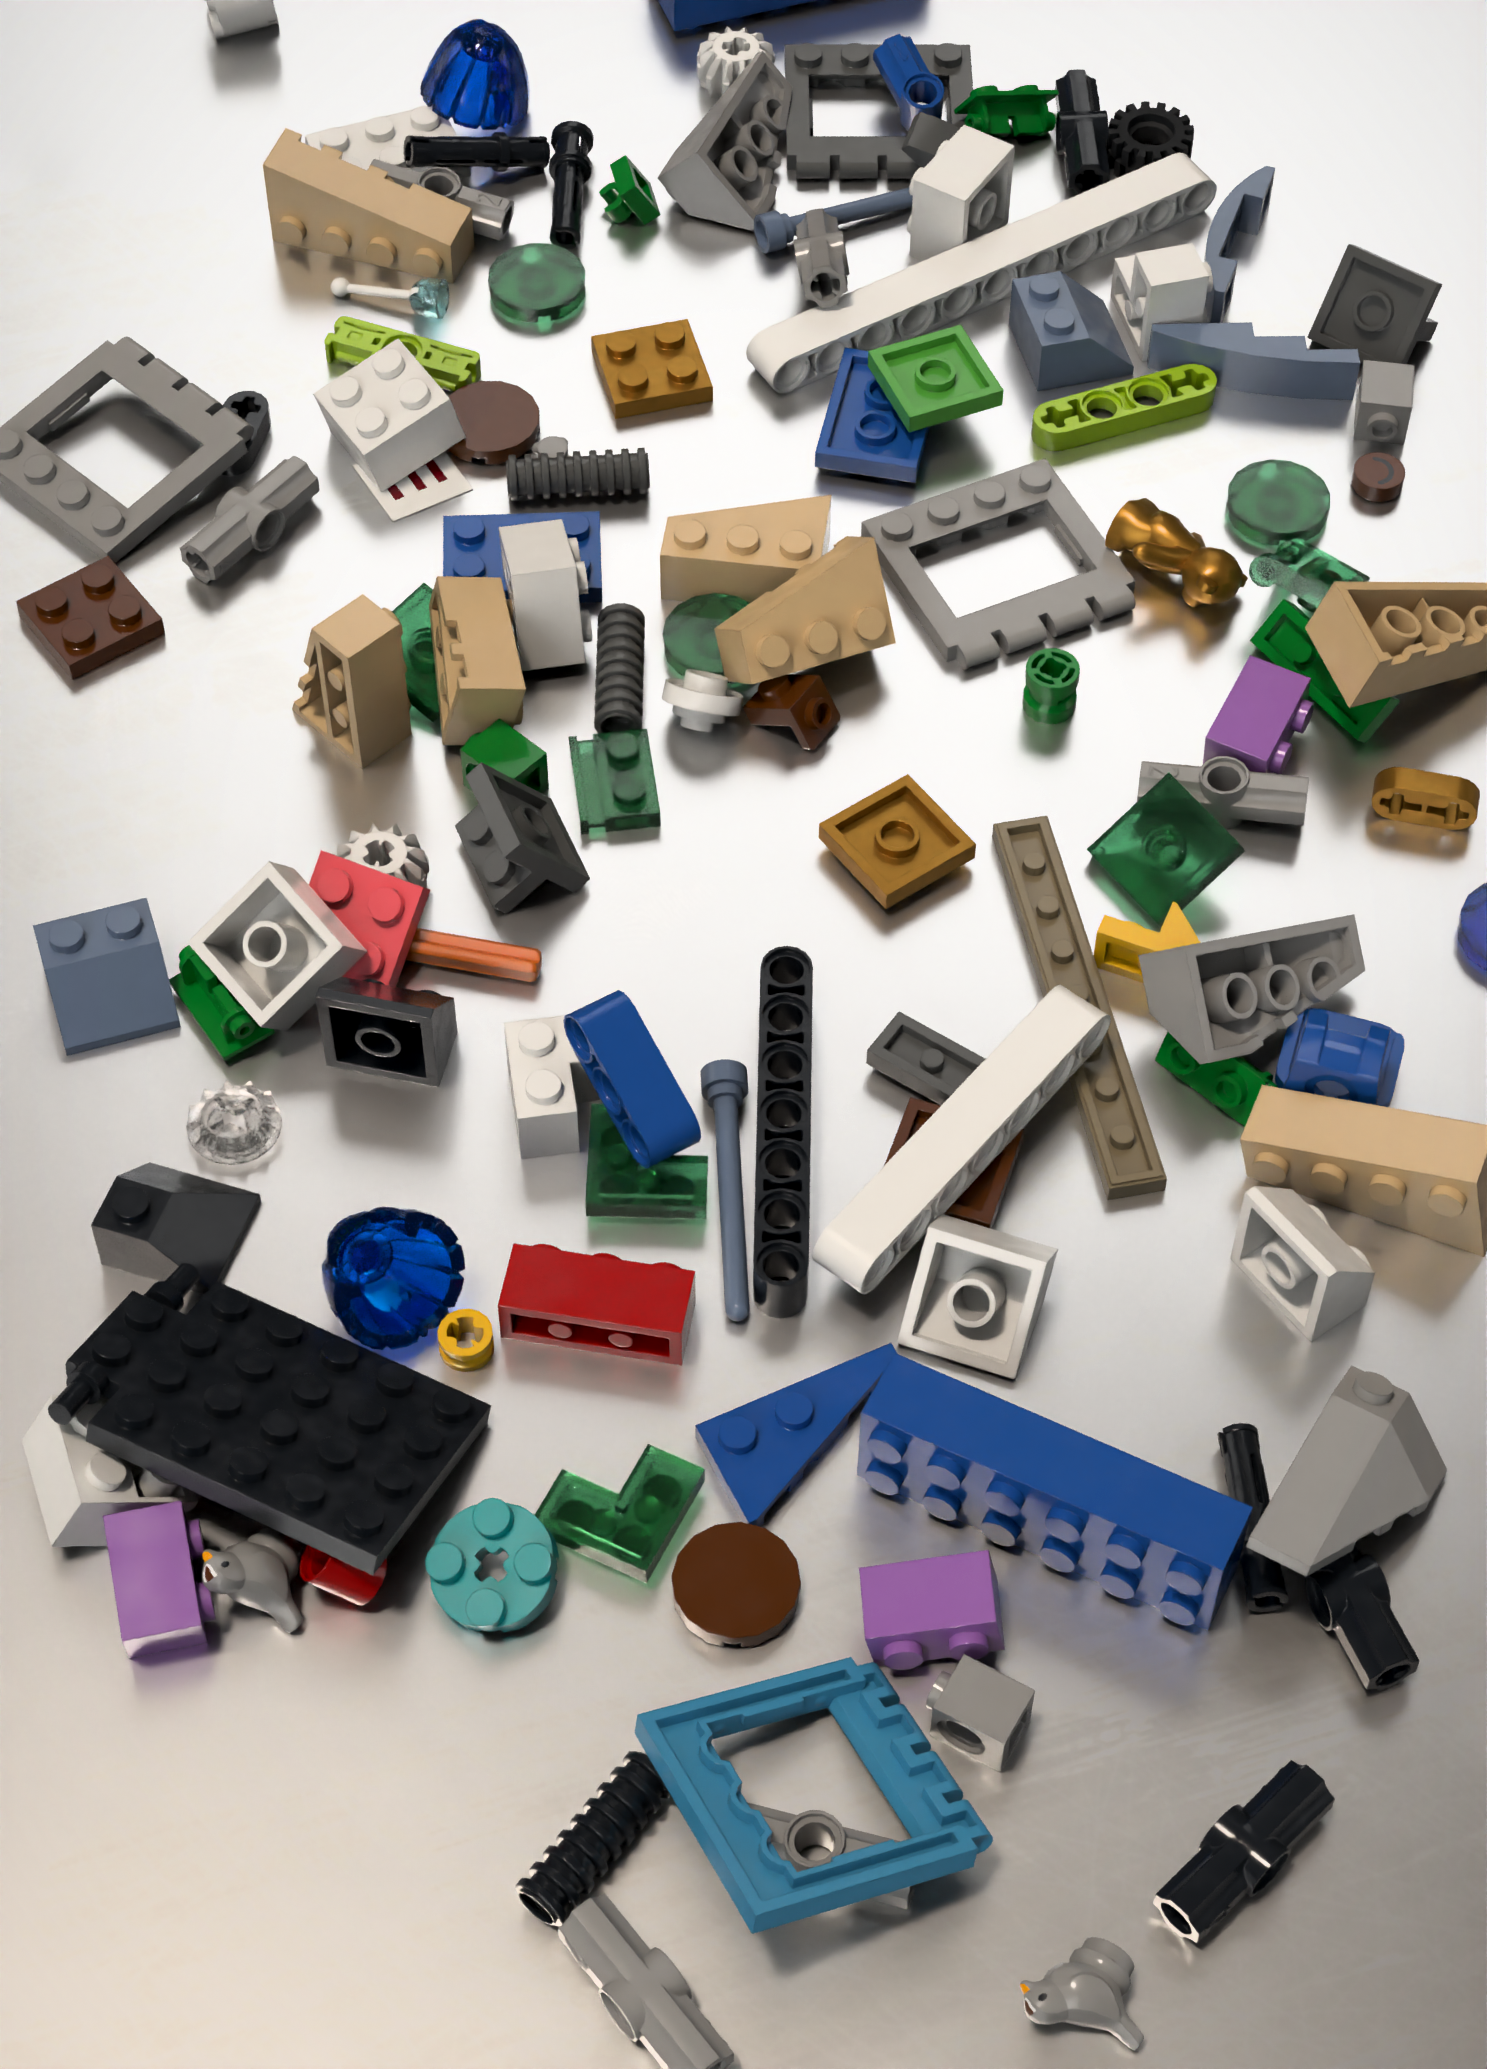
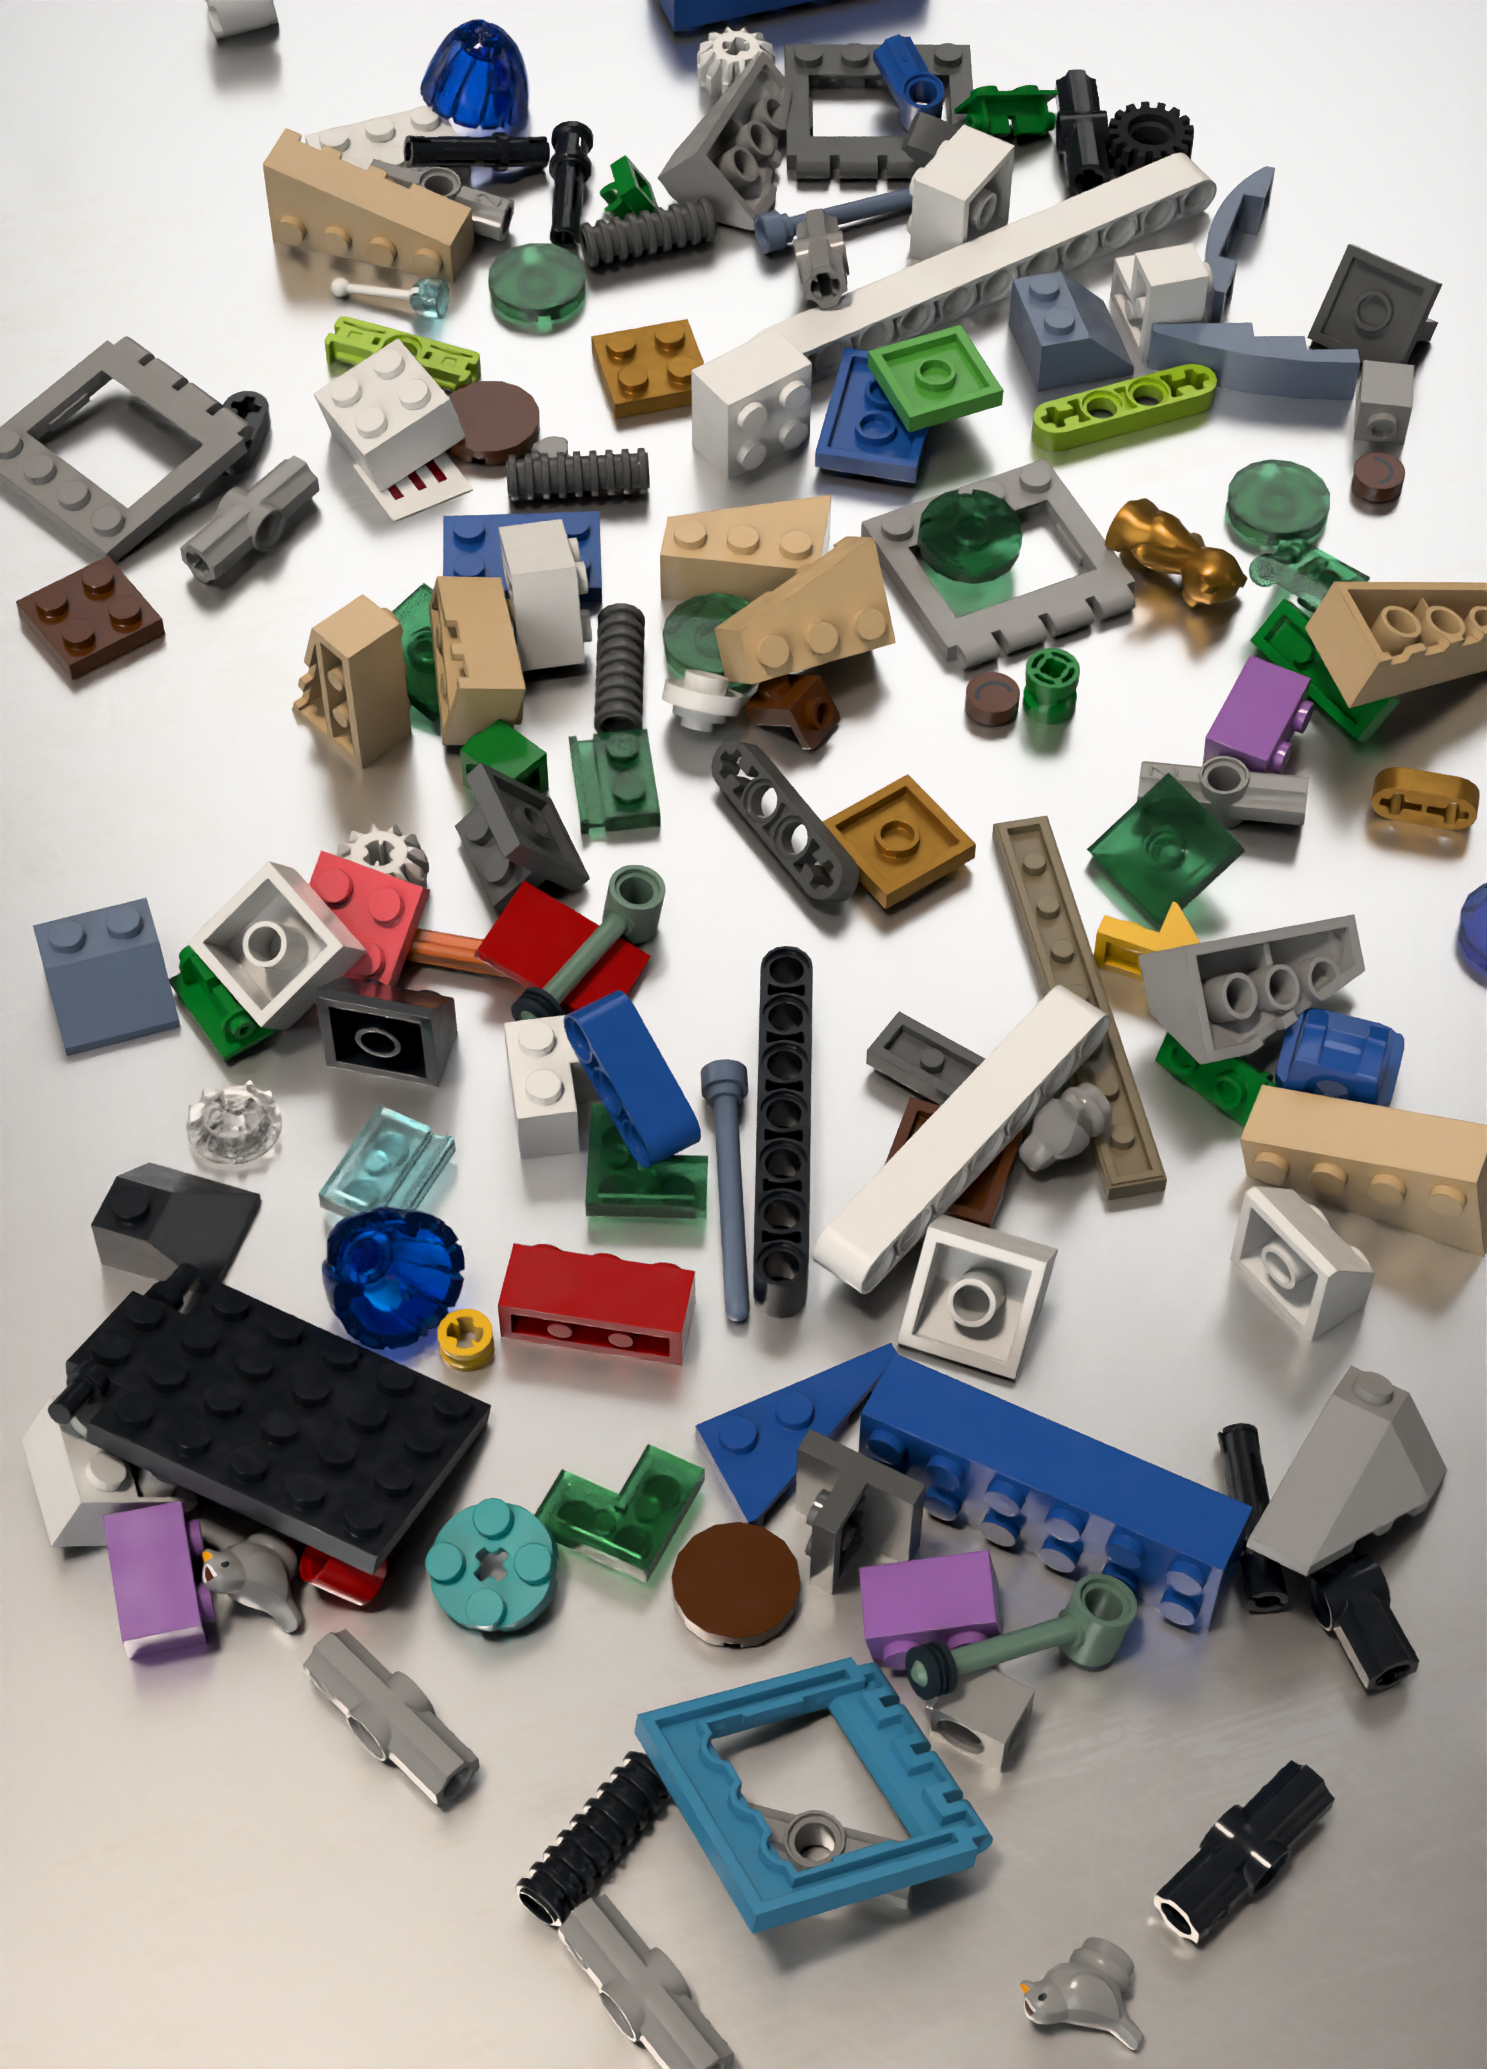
(387, 1166): none -> clear light blue plate
(391, 1716): none -> light grey piece
(541, 934): none -> red piece
(629, 913): none -> sand green piece
(648, 232): none -> dark grey piece
(751, 404): none -> white brick
(780, 825): none -> dark grey beam
(853, 1504): none -> dark grey bracket
(969, 536): none -> clear green tile
(992, 698): none -> reddish brown tile
(1065, 1126): none -> light grey animal
(1085, 1631): none -> sand green piece

